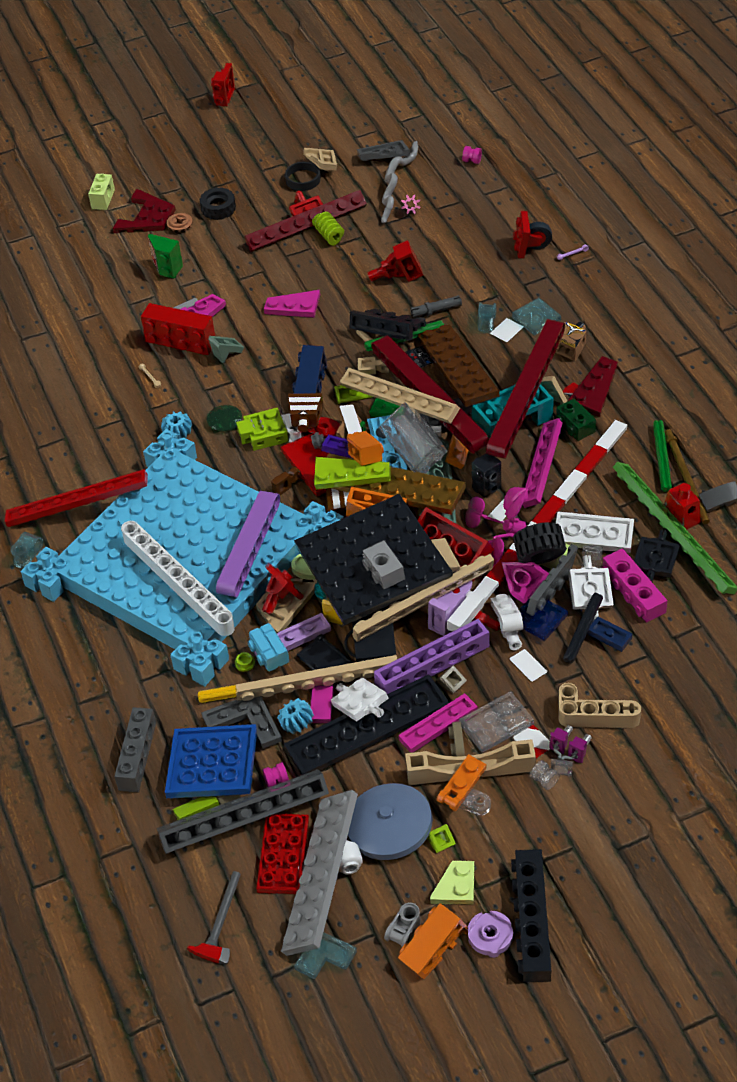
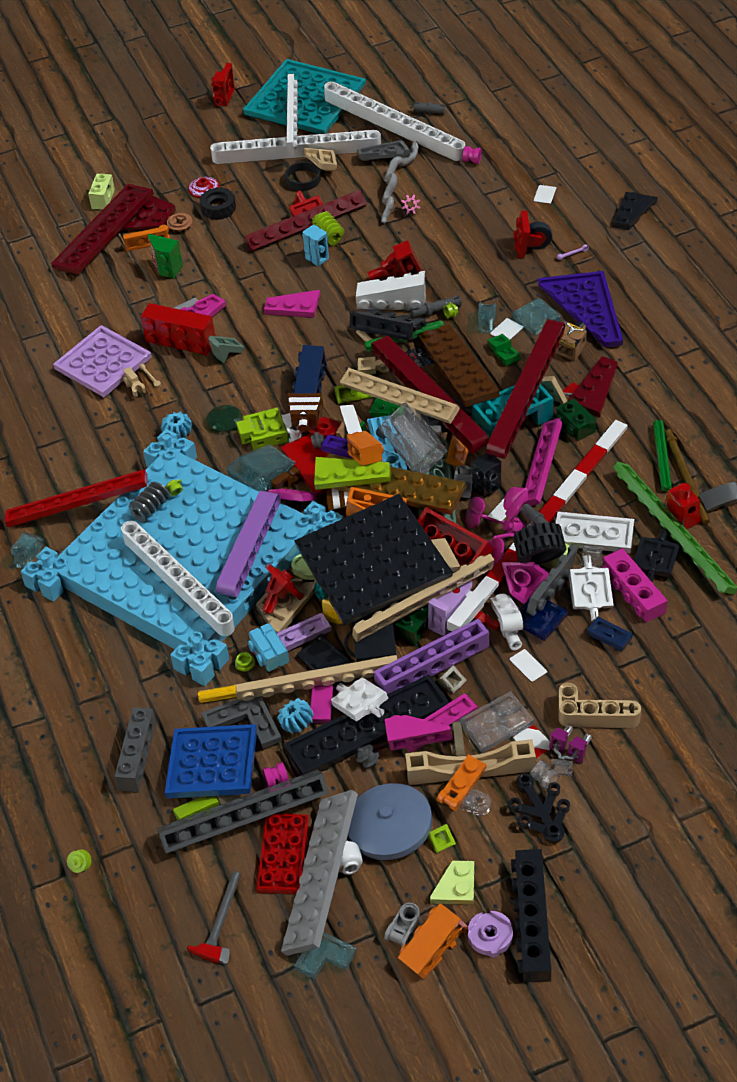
(79, 861): none -> lime wheel
(101, 360): none -> lavender plate
(102, 229): none -> dark red plate
(132, 380): none -> tan plate
(140, 239): none -> orange plate
(148, 501): none -> dark grey piece
(174, 487): none -> lime plate
(202, 184): none -> dish
(259, 467): none -> clear light blue slope
(277, 147): none -> white beam
(292, 111): none -> white plate
(296, 495): none -> dark pink tile
(313, 111): none -> teal plate
(315, 245): none -> medium azure brick
(367, 756): none -> dark grey wheel
(383, 565): light grey brick -> none
(392, 293): none -> white wedge
(394, 121): none -> white beam
(411, 731): none -> dark pink slope
(412, 626): none -> dark green brick
(429, 107): none -> dark grey pin
(450, 310): none -> lime plate
(464, 474): none -> light grey slope
(503, 349): none -> green slope
(533, 516): none -> dark grey pin
(540, 810): none -> black plant
(545, 194): none -> white sticker
(583, 627): black axle -> none
(587, 301): none -> dark purple wing
(632, 208): none -> black wing

